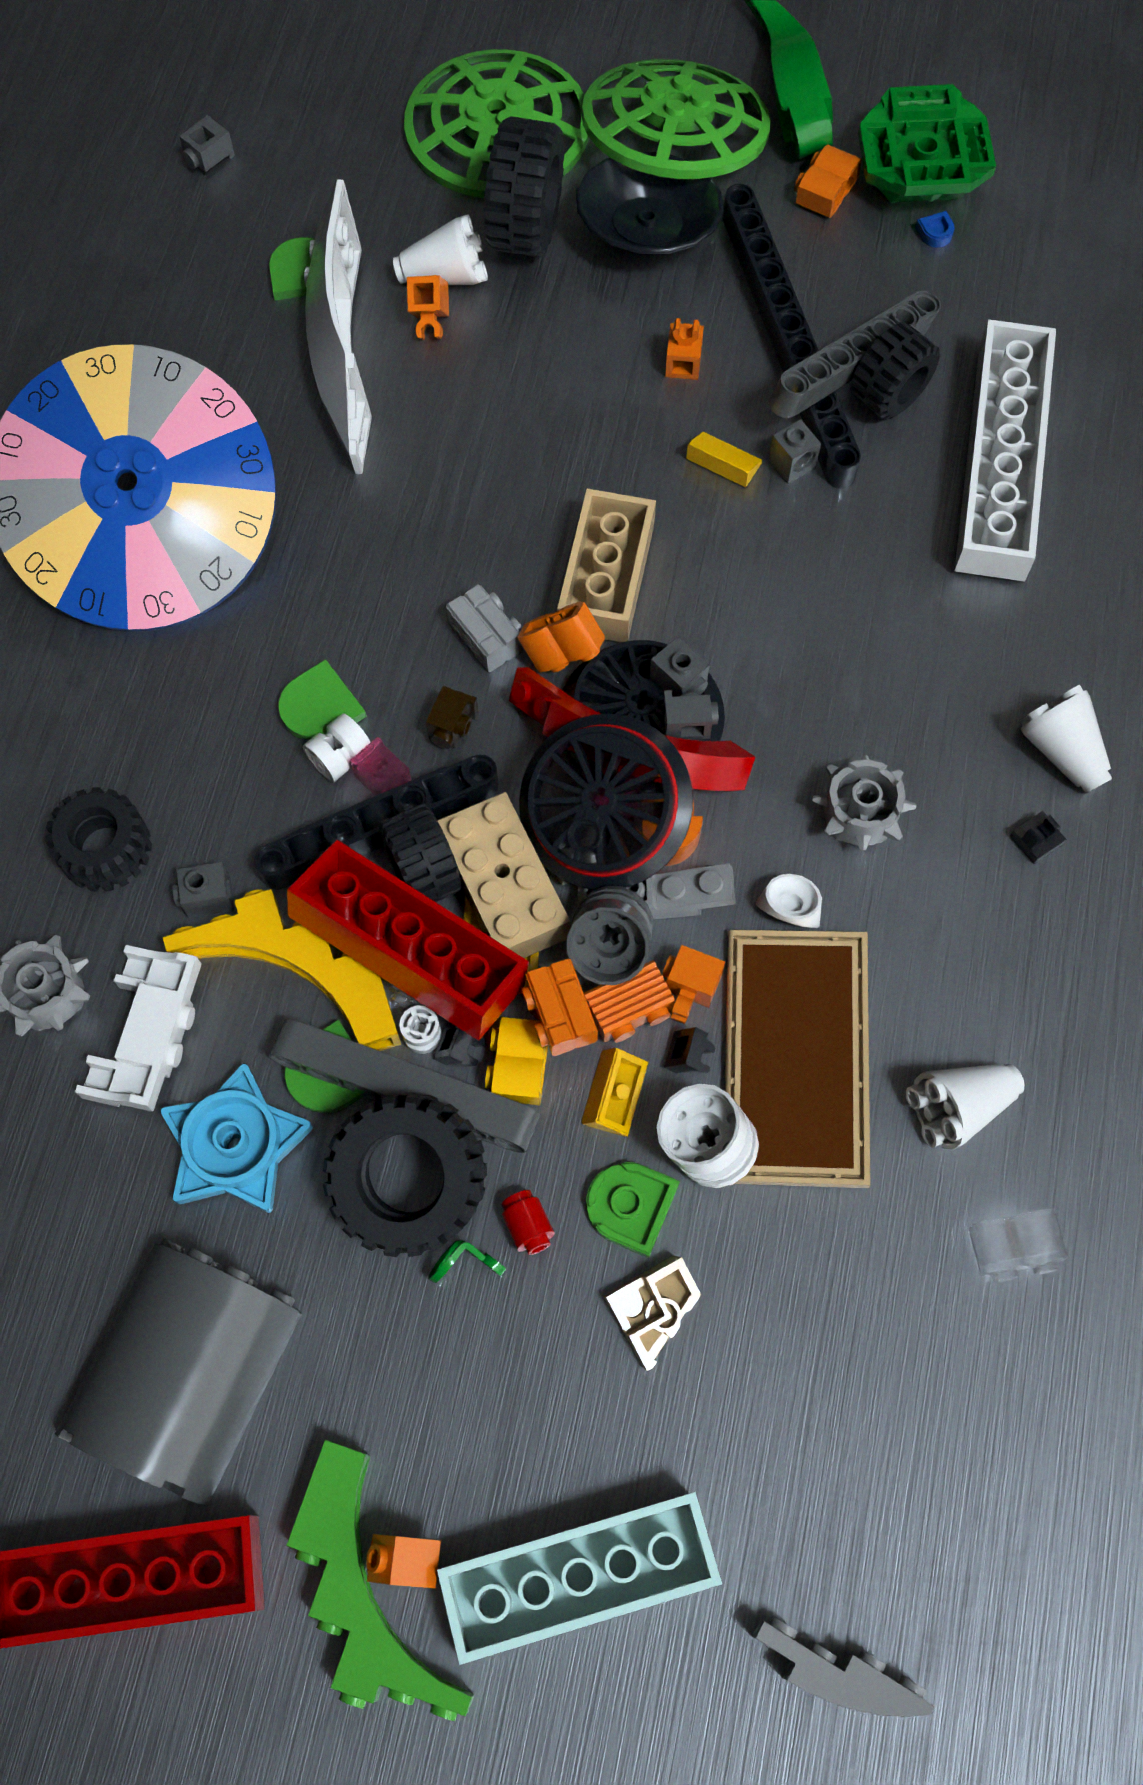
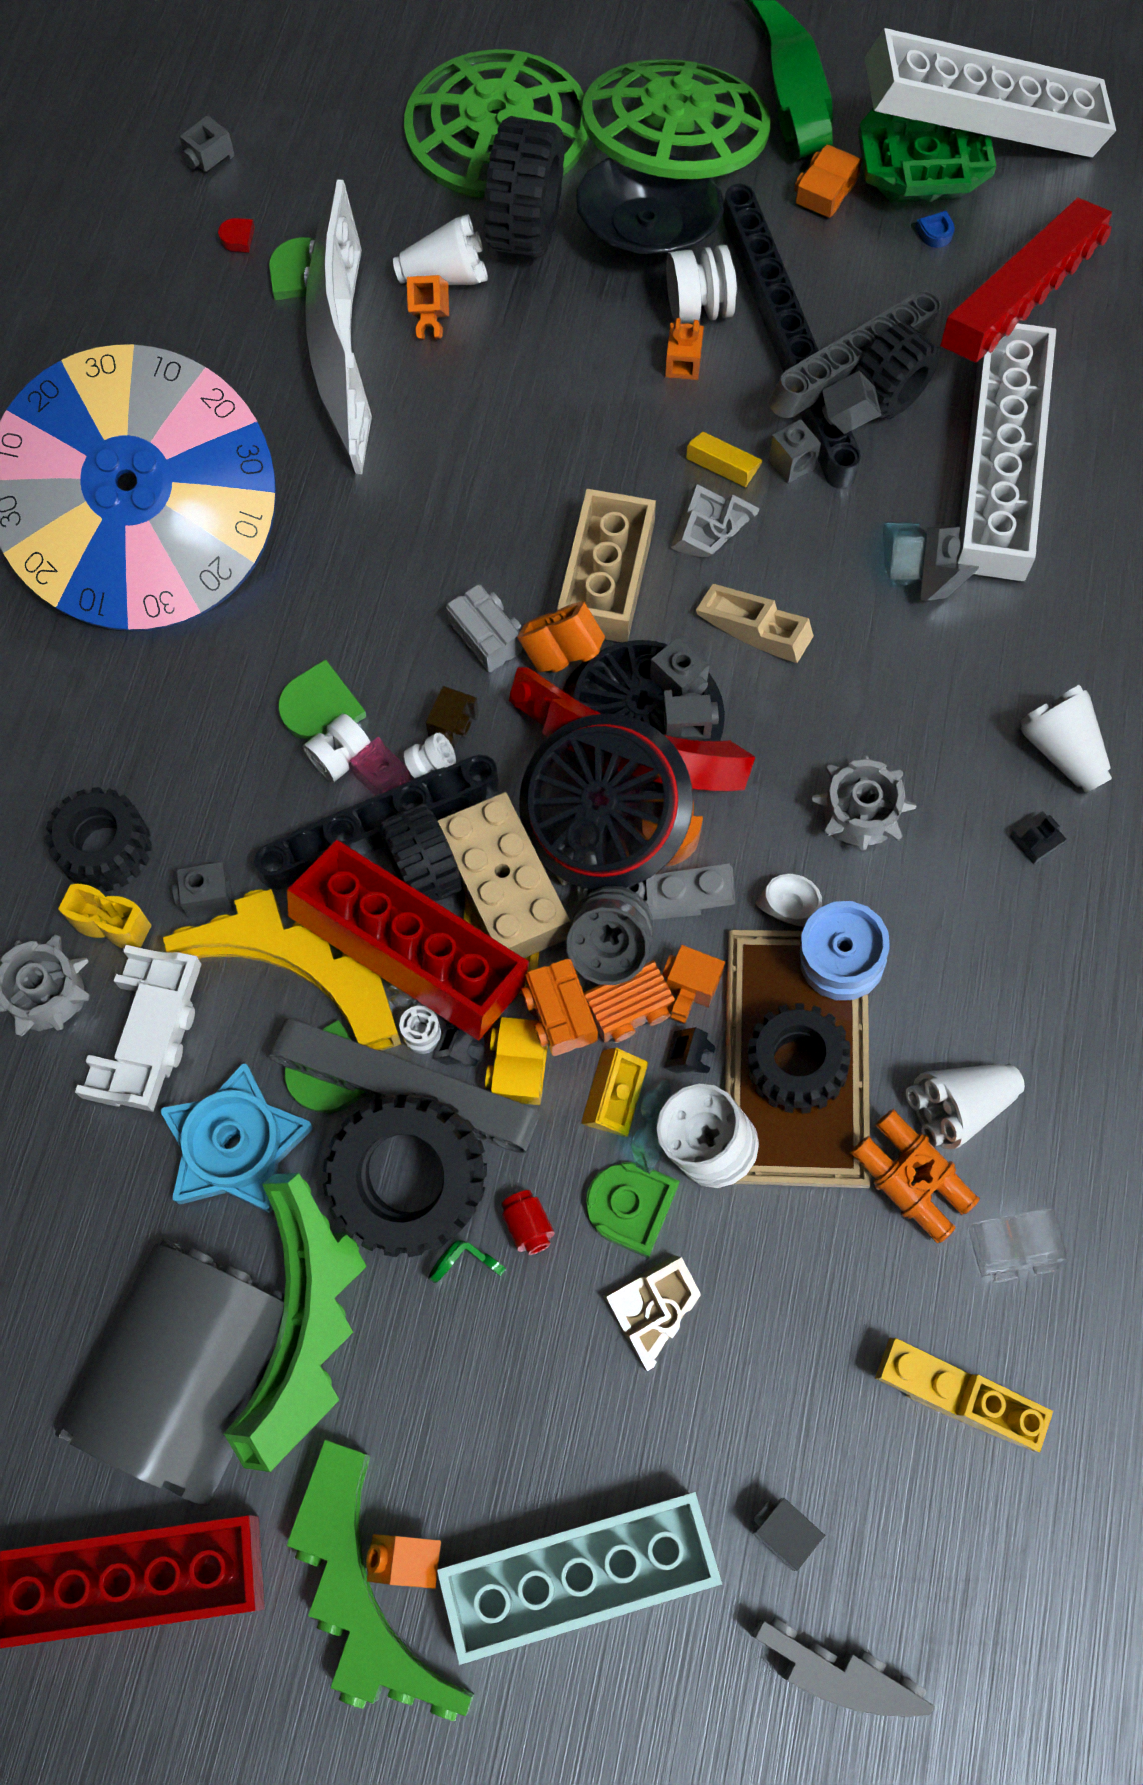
(103, 916): none -> yellow brick
(237, 234): none -> red tile
(313, 1325): none -> bright green arch
(430, 756): none -> white wheel
(645, 1143): none -> clear light blue slope
(702, 284): none -> white wheel
(710, 521): none -> light grey slope
(756, 622): none -> tan slope
(786, 1532): none -> dark grey brick
(803, 1027): none -> black tyre
(838, 929): none -> light blue wheel
(850, 402): none -> dark grey brick
(904, 551): none -> clear light blue slope
(933, 1174): none -> orange pin
(940, 568): none -> dark grey slope
(964, 1395): none -> yellow slope
(988, 93): none -> white brick
(1026, 280): none -> red brick

